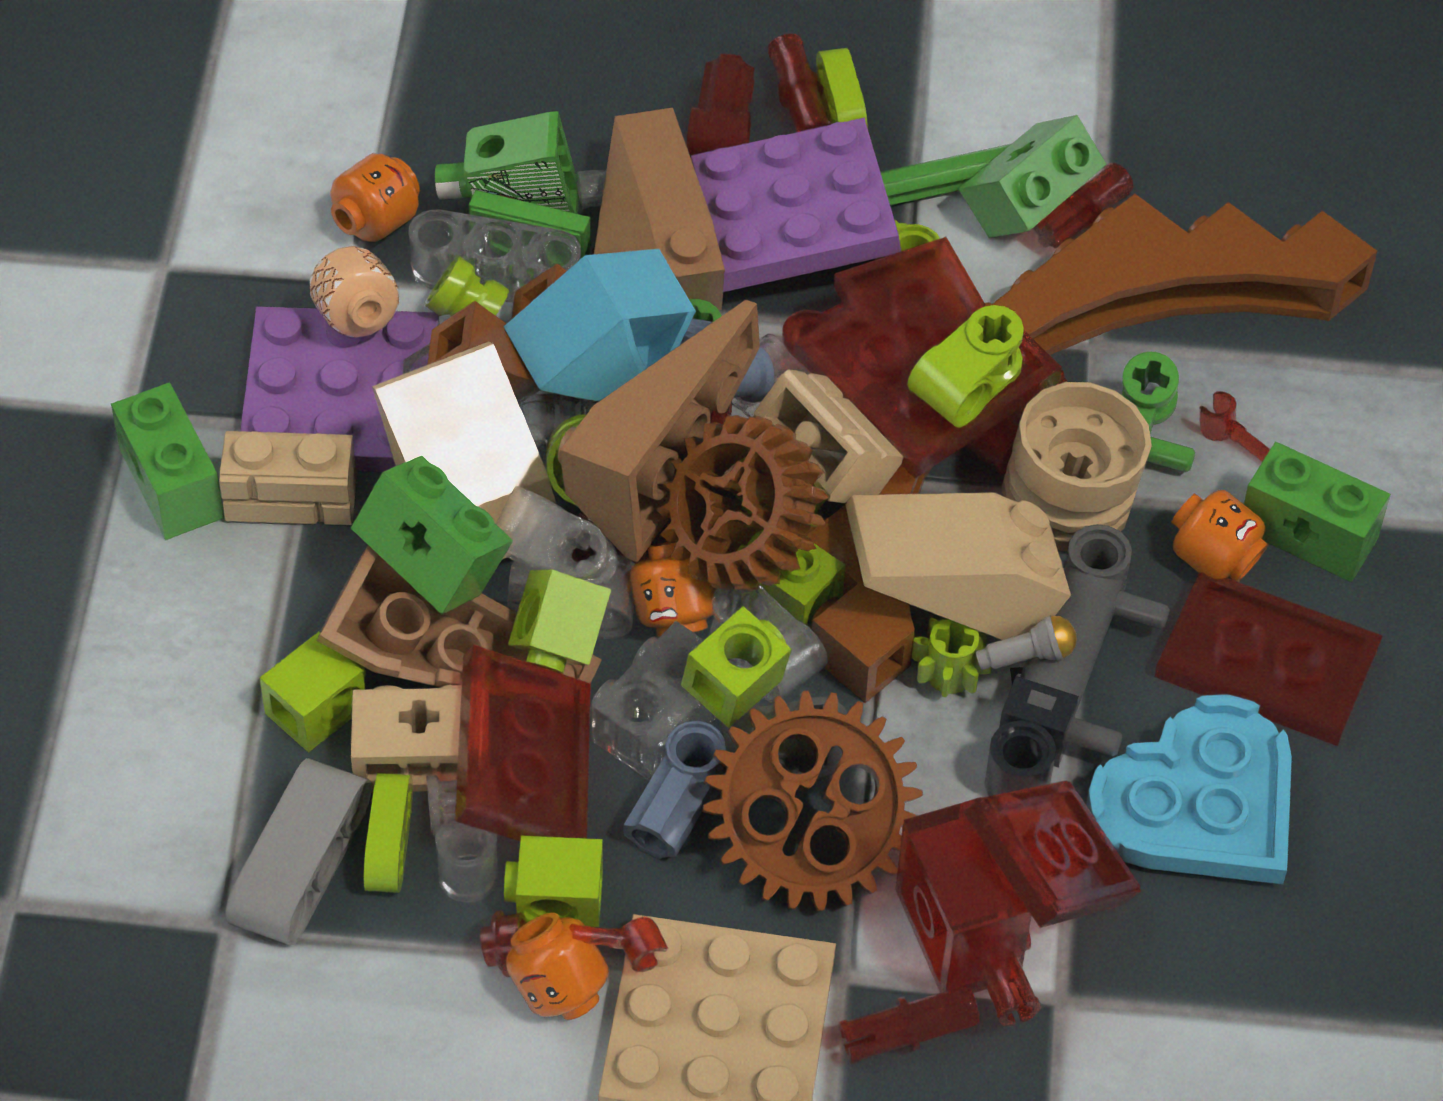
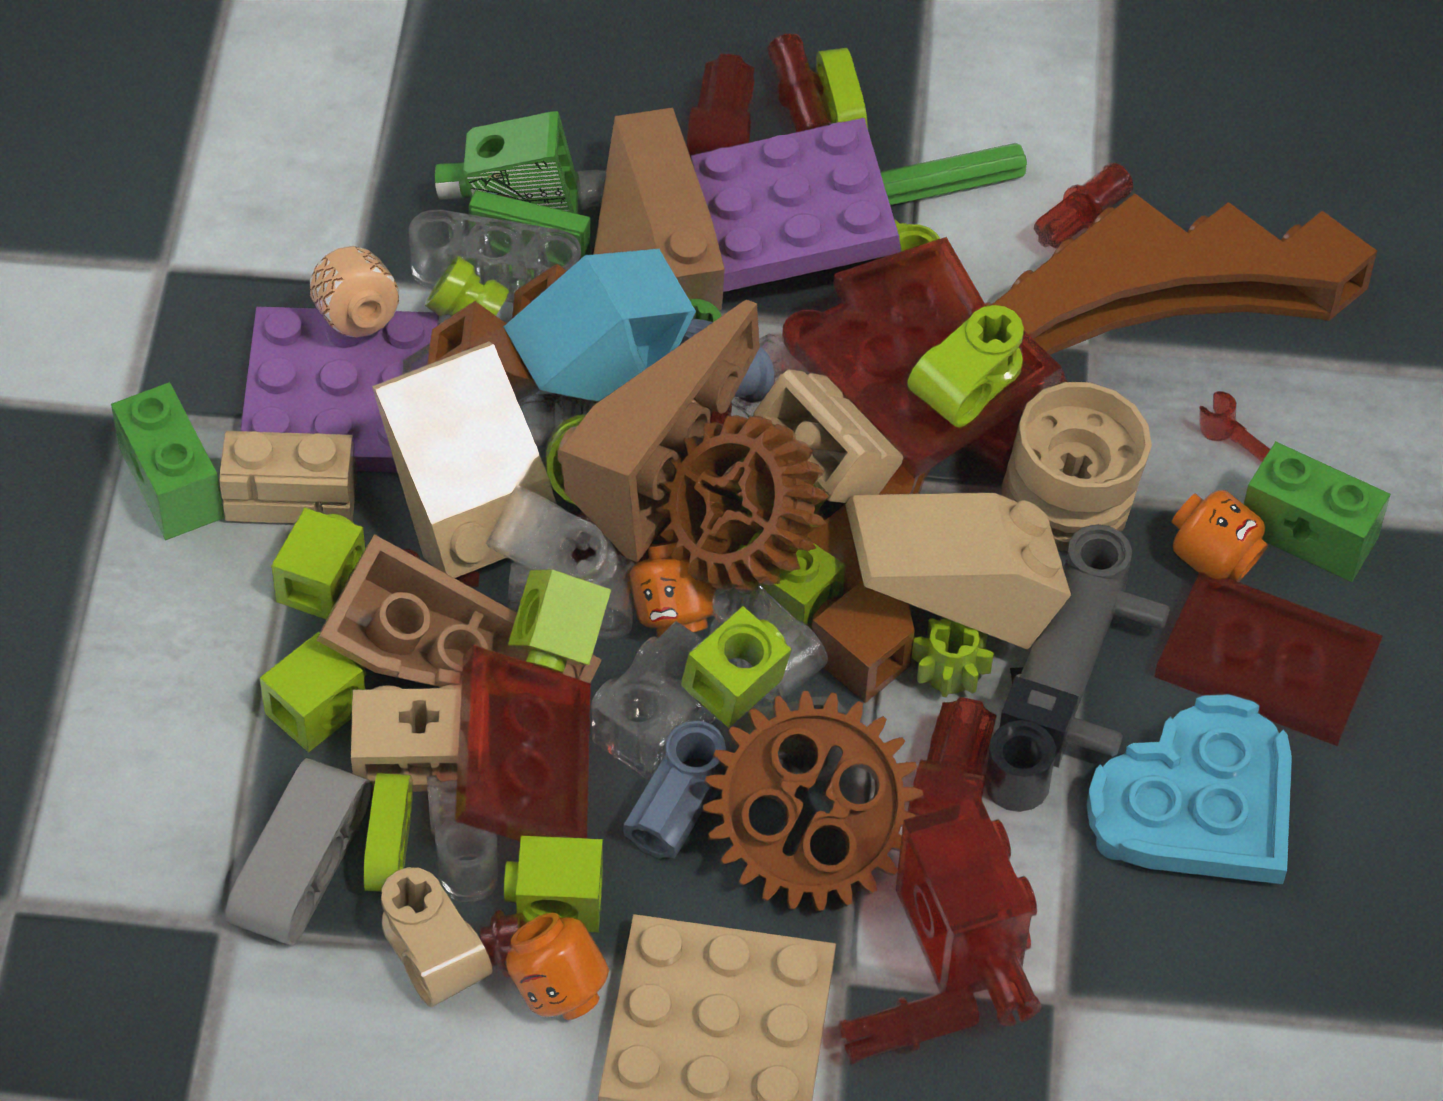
(316, 561): none -> lime brick
(374, 197): orange head -> none
(431, 534): bright green brick -> none
(431, 936): none -> tan piece
(637, 939): clear red hand -> none
(955, 756): none -> clear red piece
(1032, 176): bright green brick -> none
(1049, 639): light grey piece -> none
(1053, 852): clear red tile -> none
(1157, 407): bright green piece -> none

